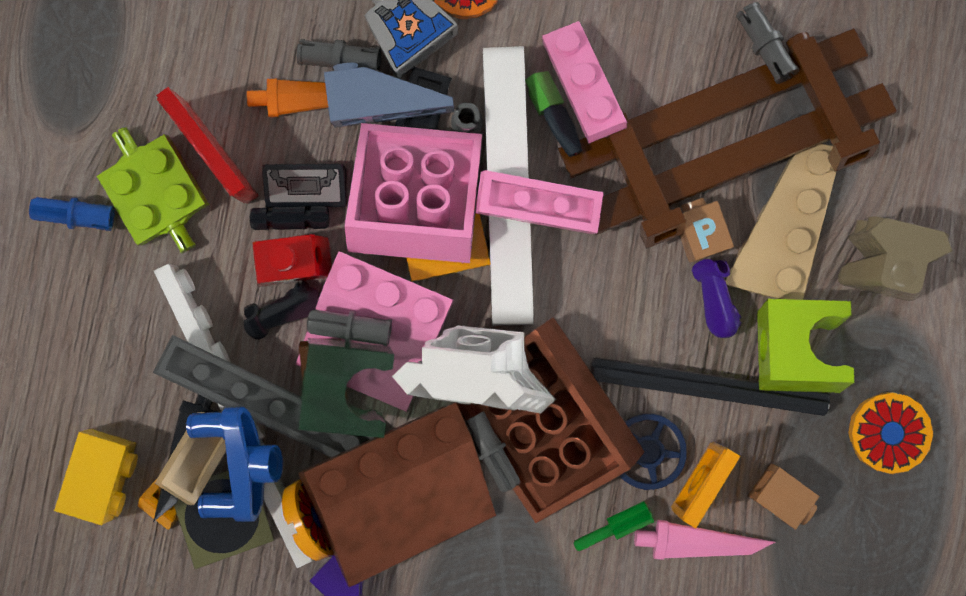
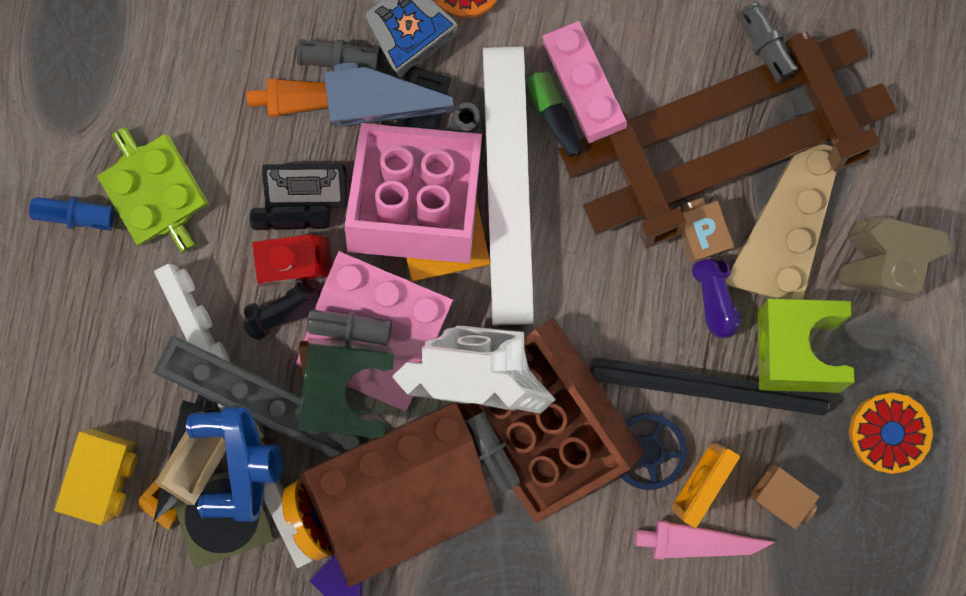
(206, 146): red tile -> none
(538, 202): bright pink plate -> none
(619, 526): green axle -> none

